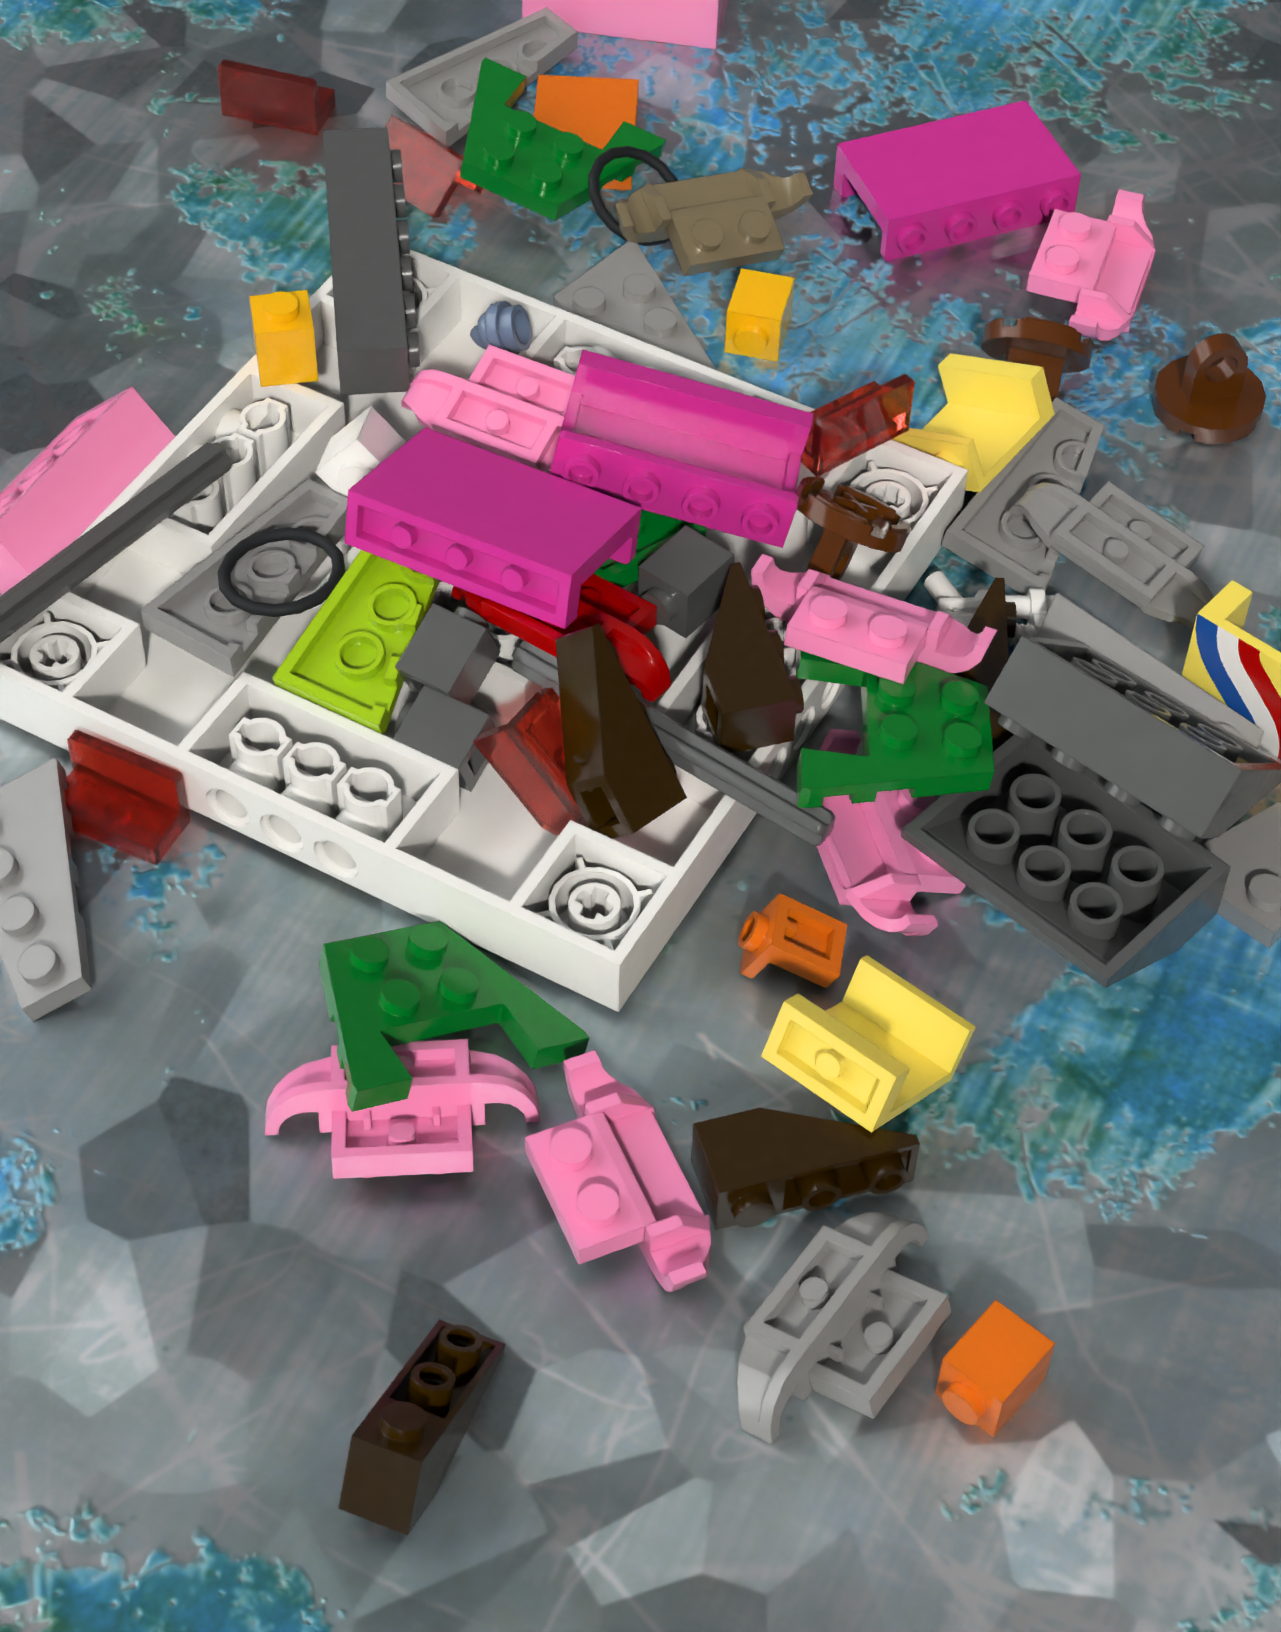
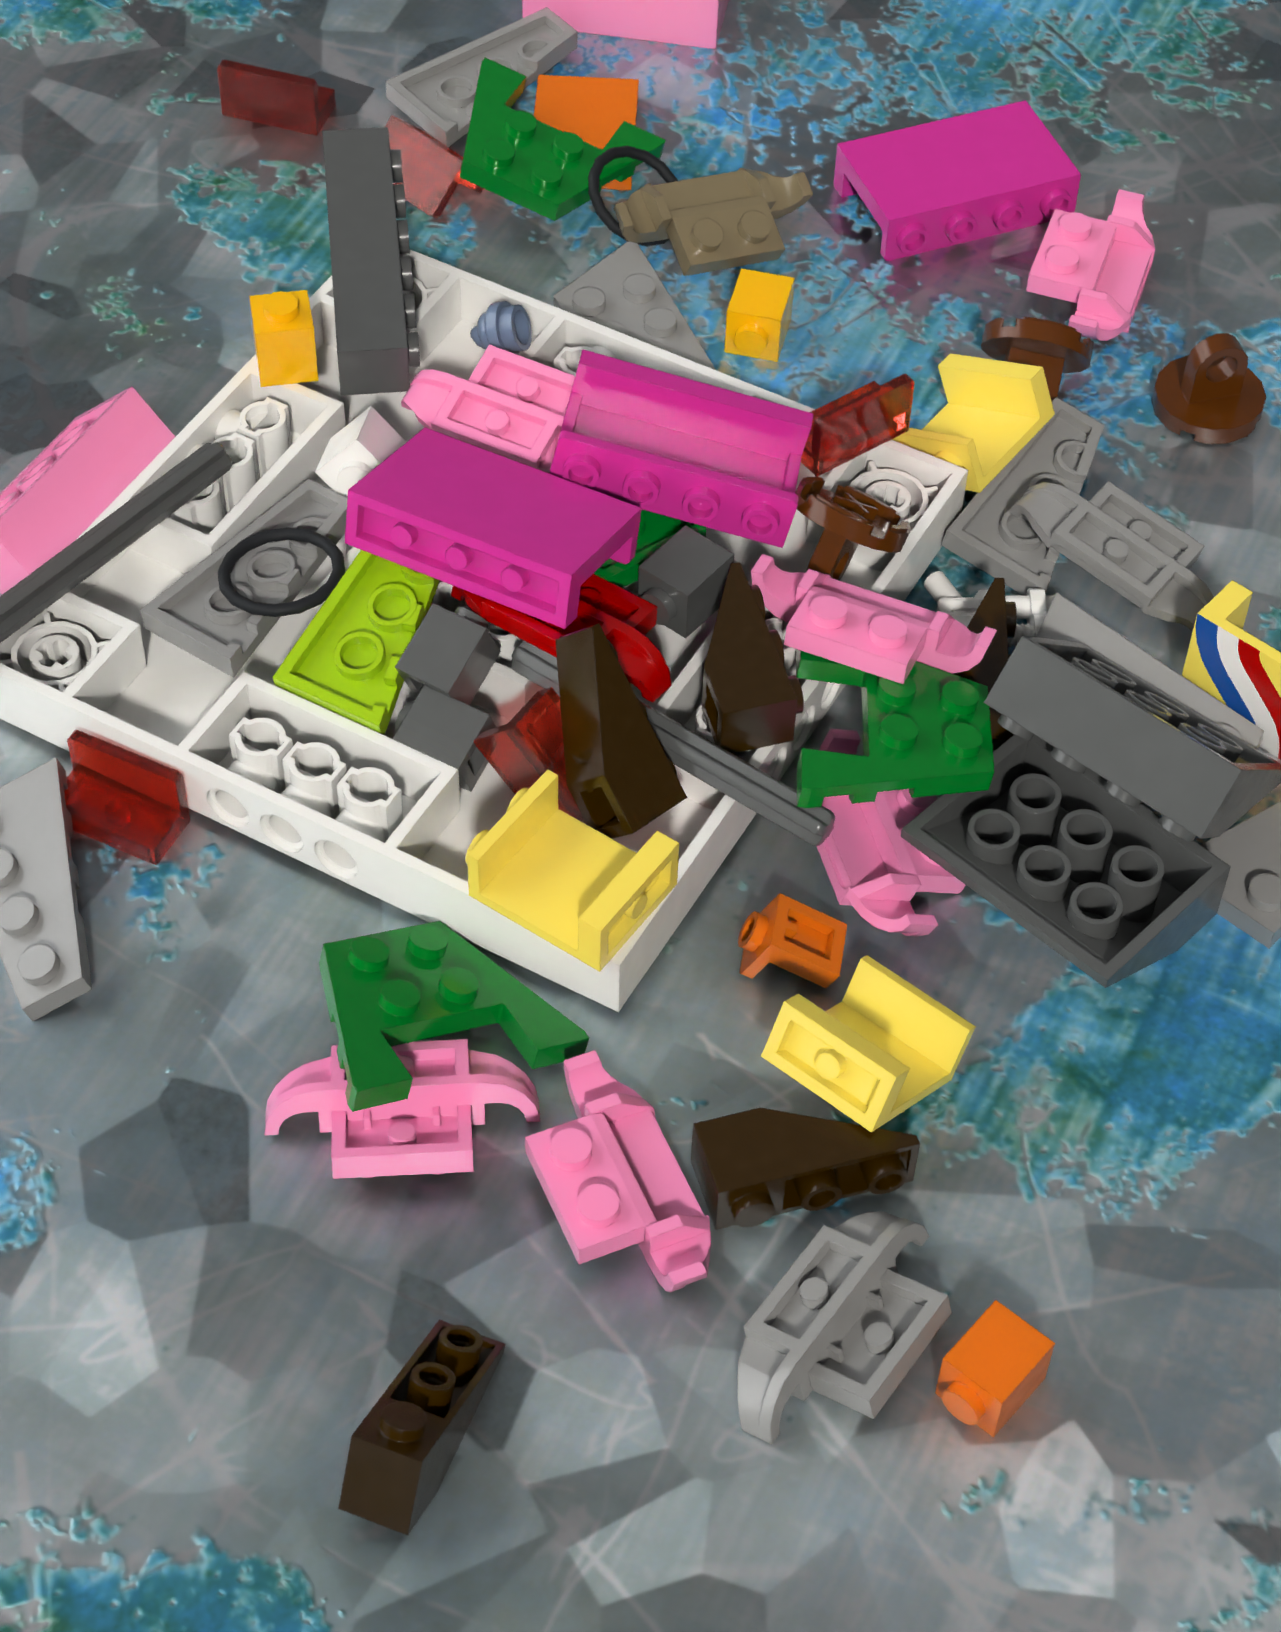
(567, 876): none -> light yellow panel

